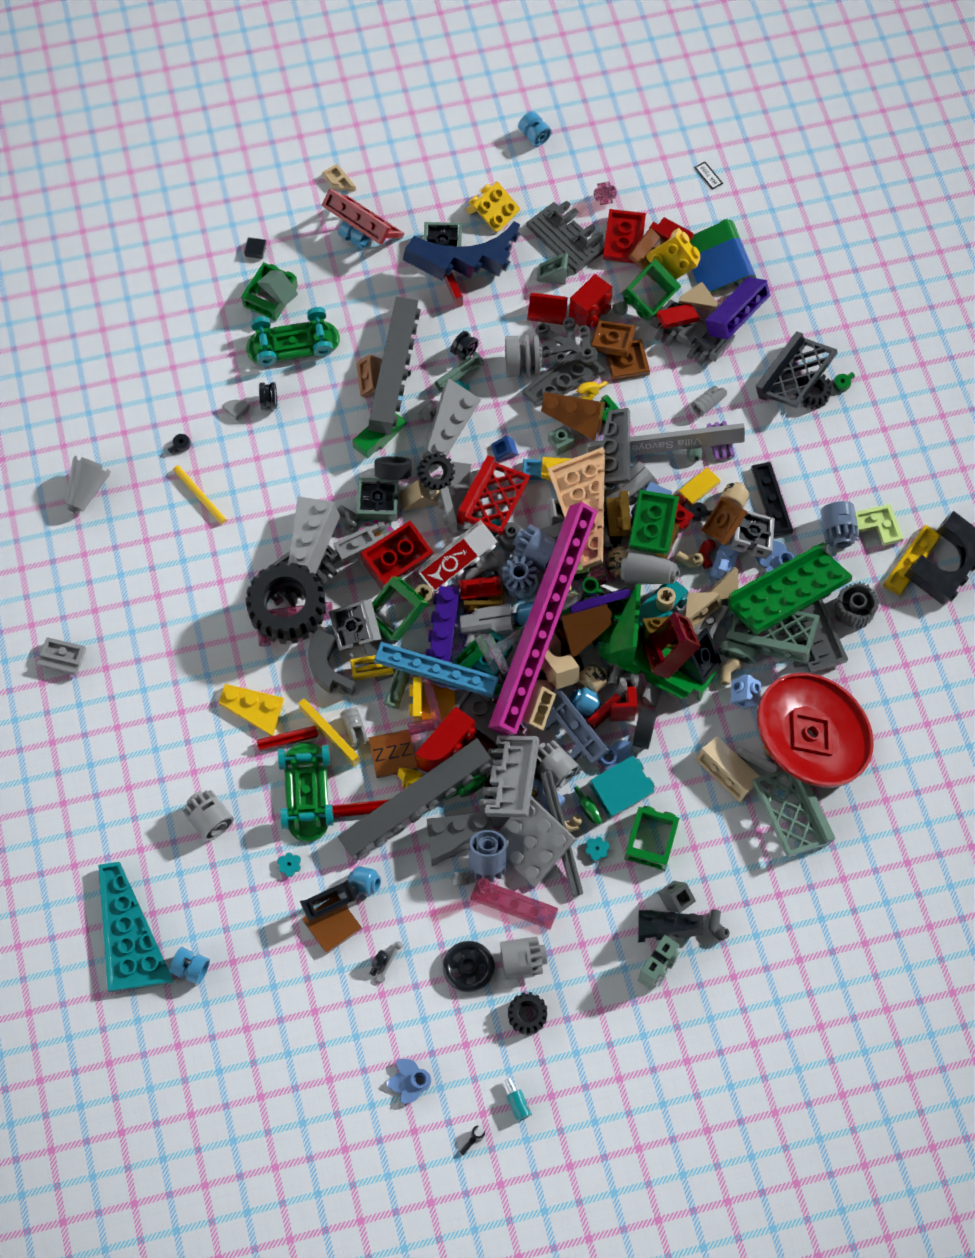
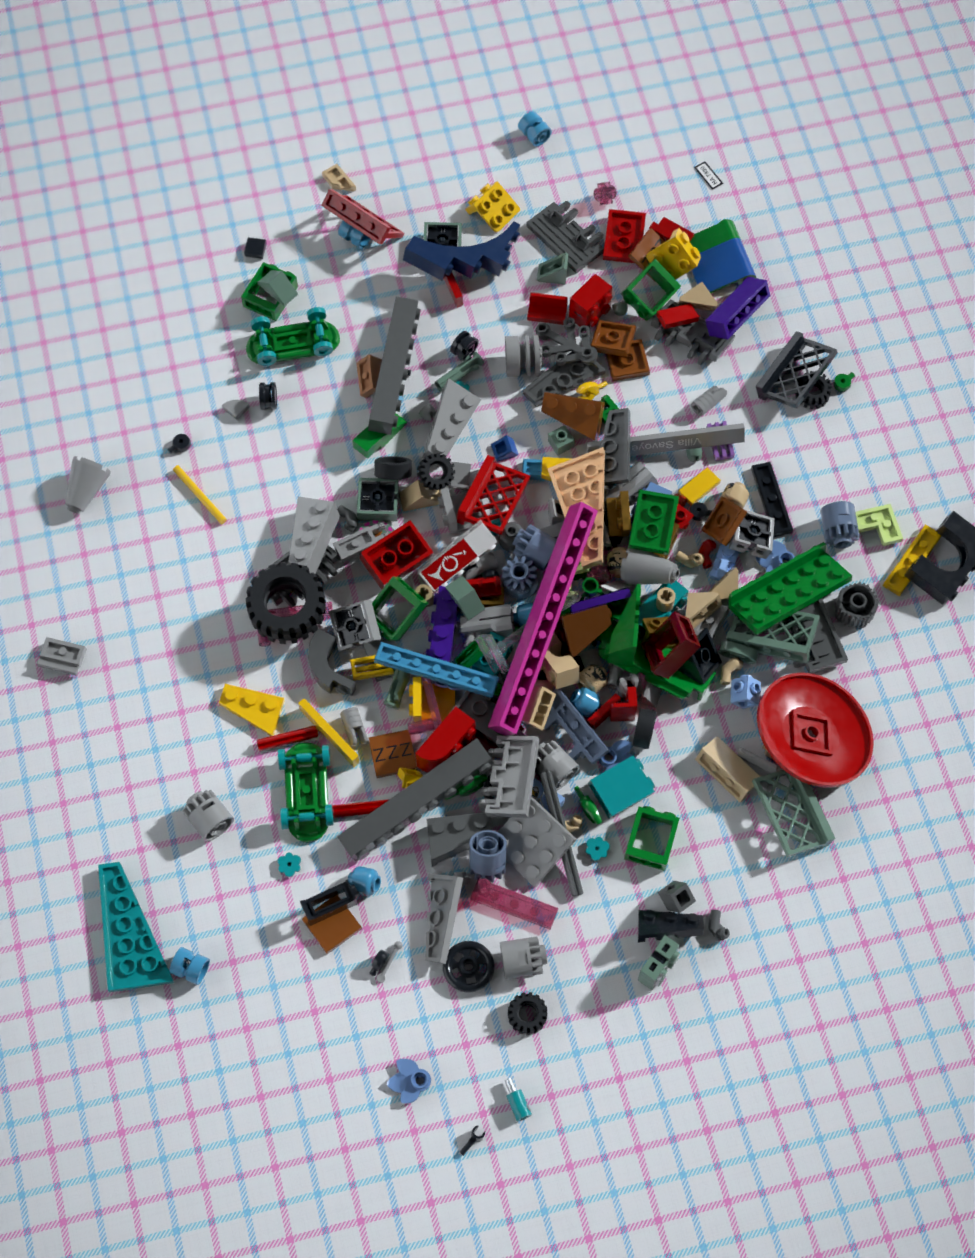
(443, 908): none -> light grey wing
(465, 597): none -> sand green slope

